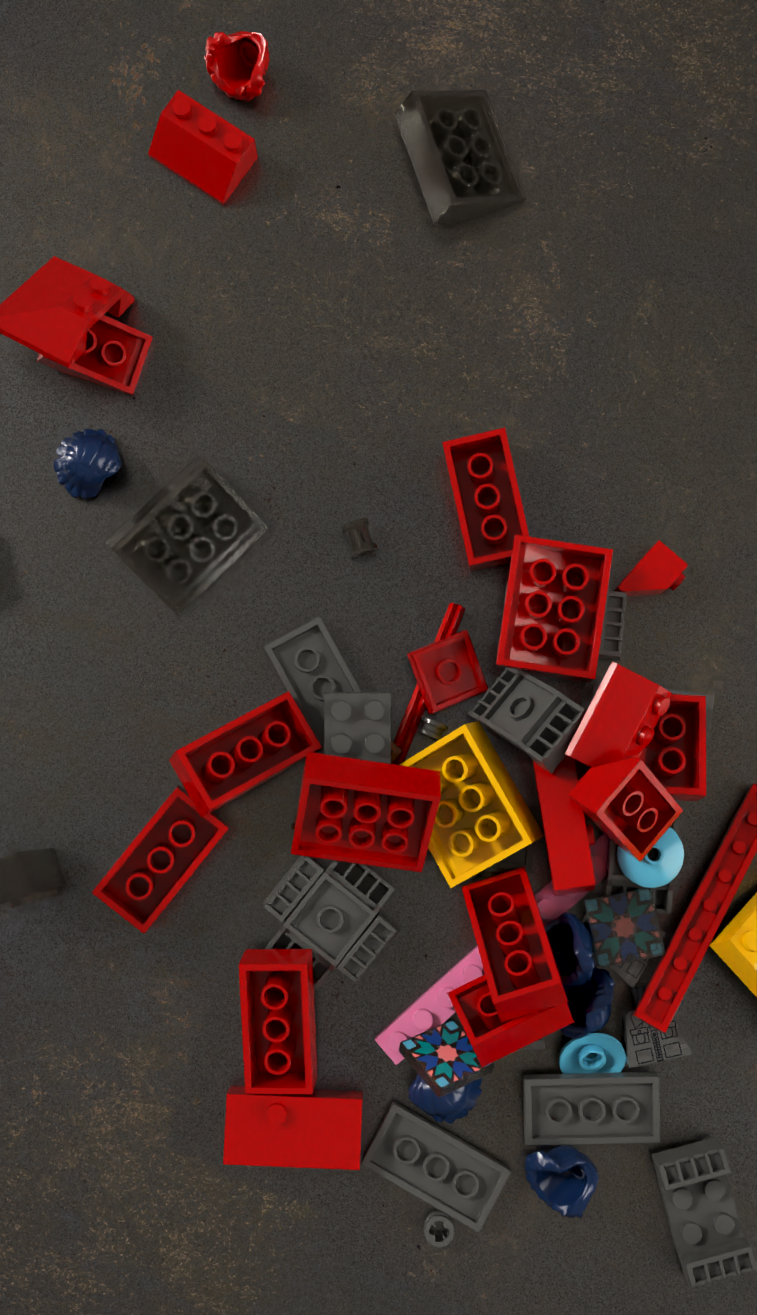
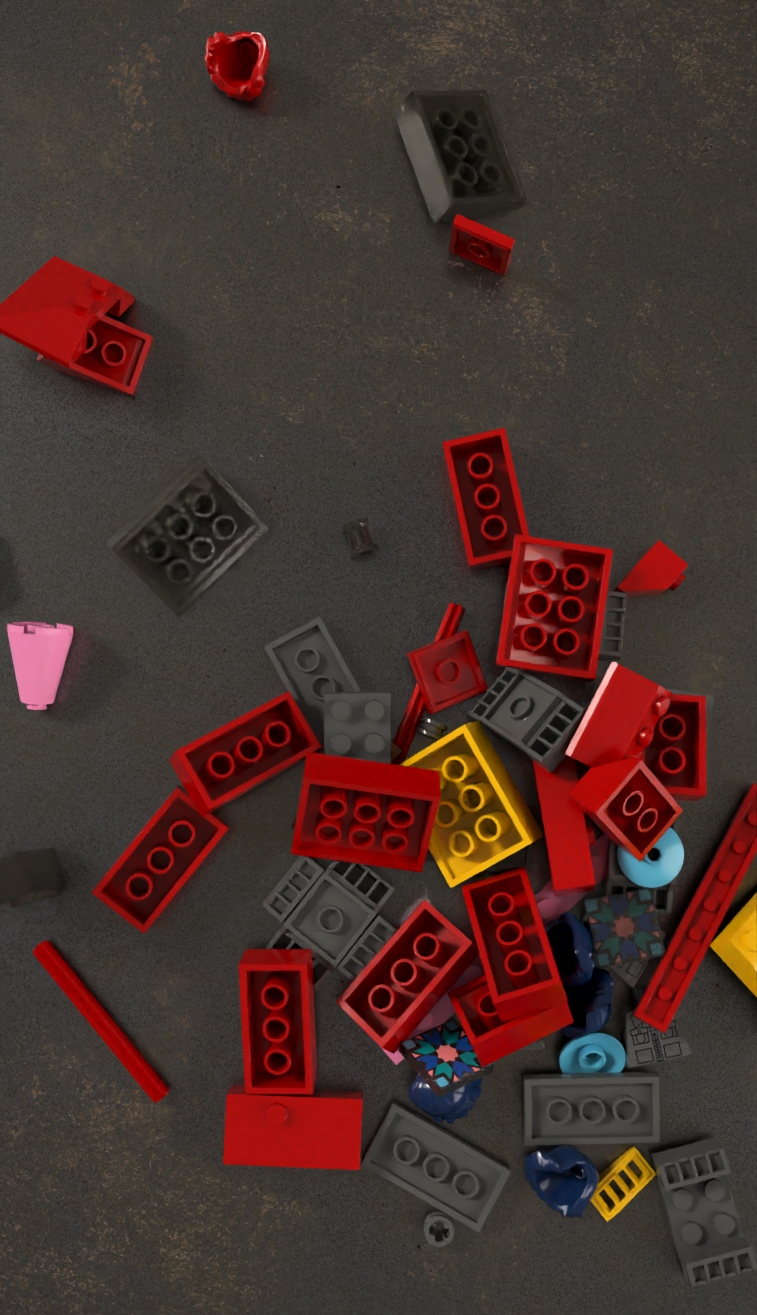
(38, 659): none -> bright pink cone
(86, 462): dark blue hair -> none
(100, 1021): none -> red axle
(202, 147): red slope -> none
(408, 977): none -> red brick
(481, 244): none -> red tile
(620, 1200): none -> yellow slope

